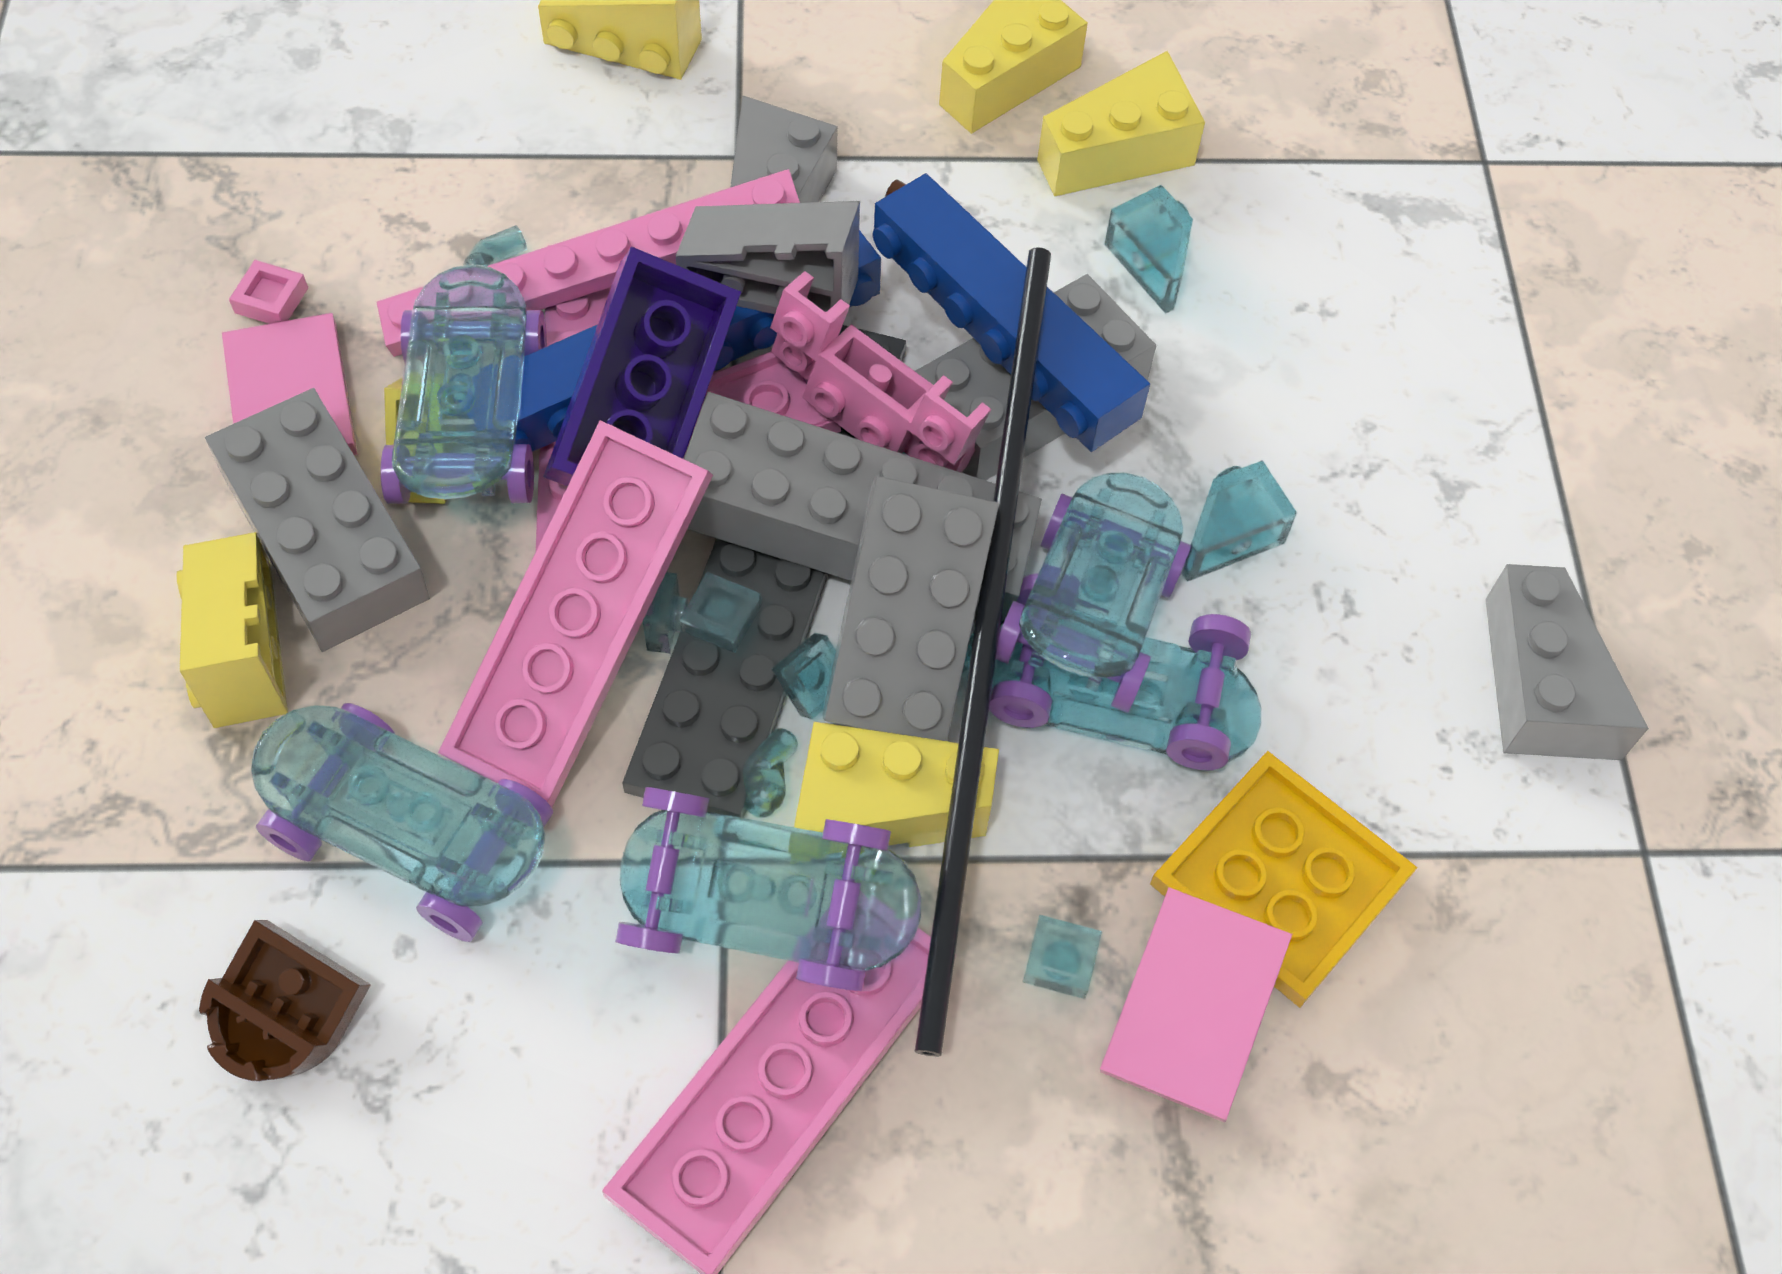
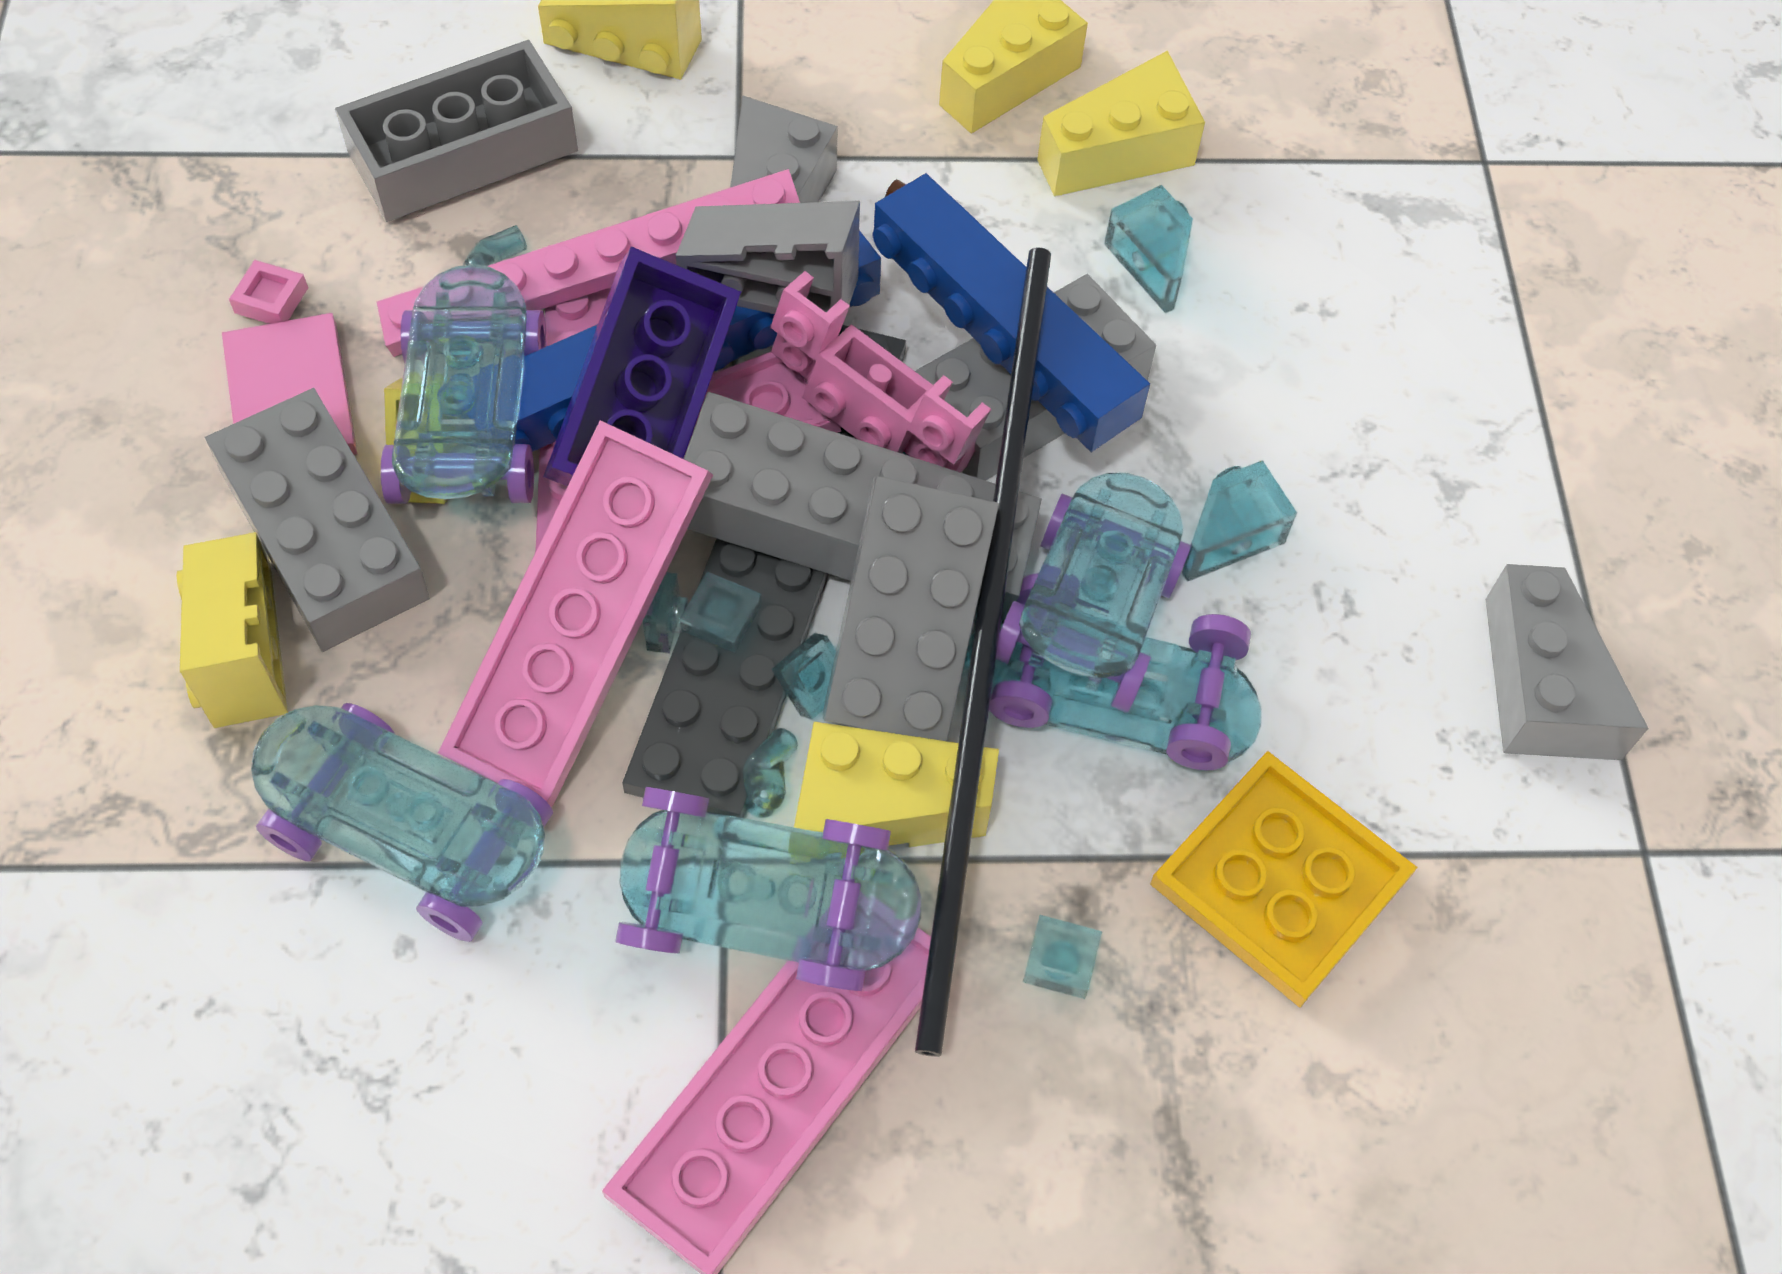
(278, 1006): reddish brown slope -> none
(457, 129): none -> light grey brick
(1196, 1004): bright pink tile -> none

